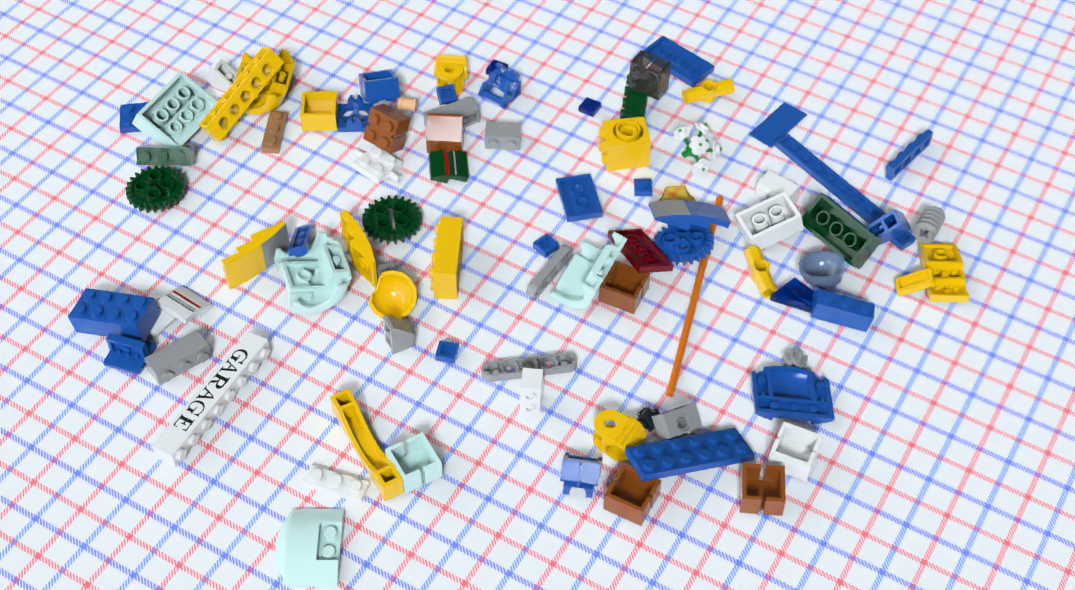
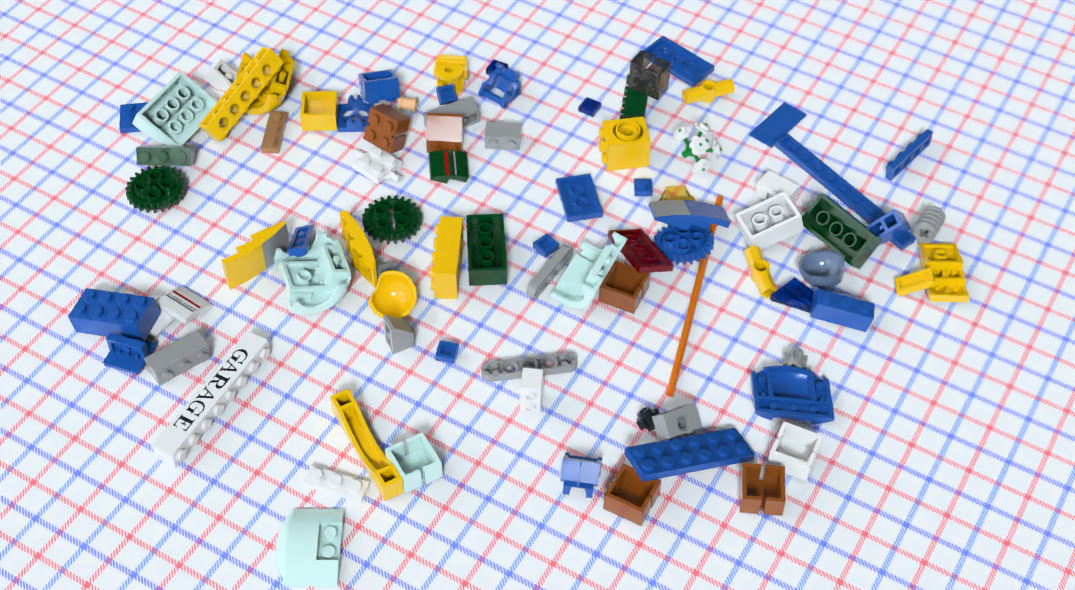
(486, 249): none -> dark green brick
(615, 438): yellow piece -> none

